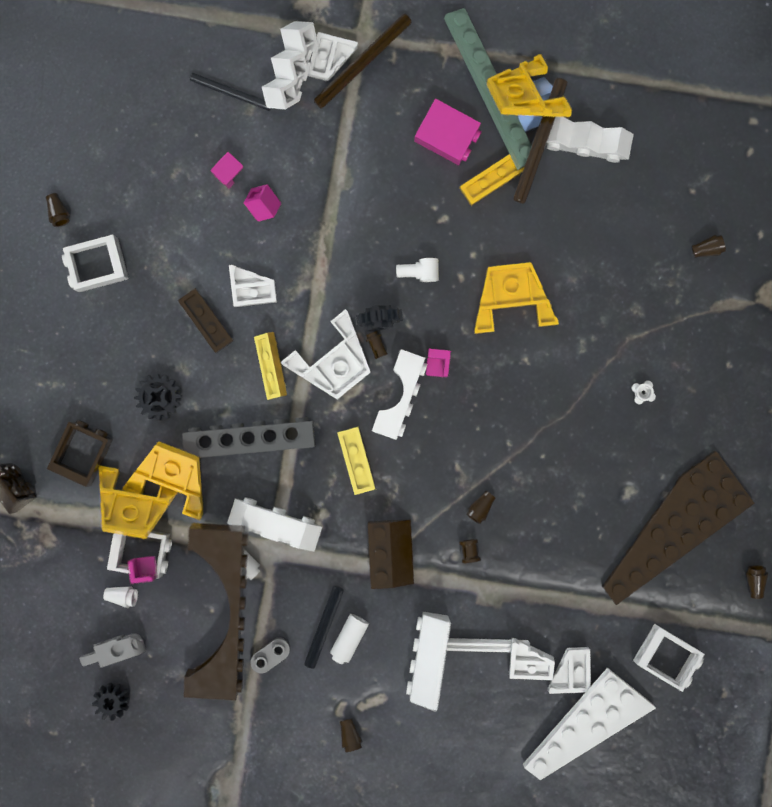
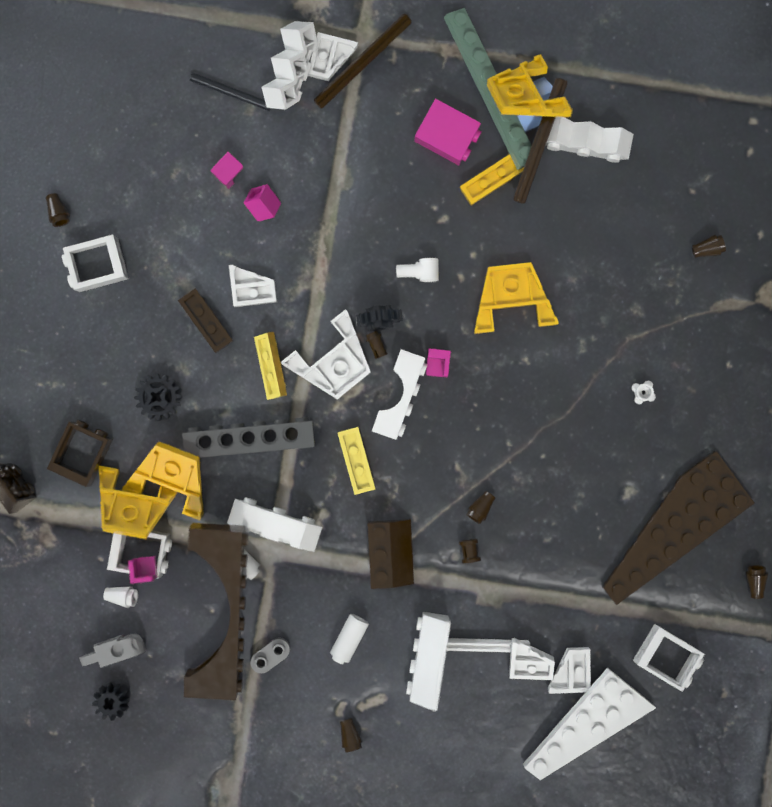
(323, 627): black axle -> none

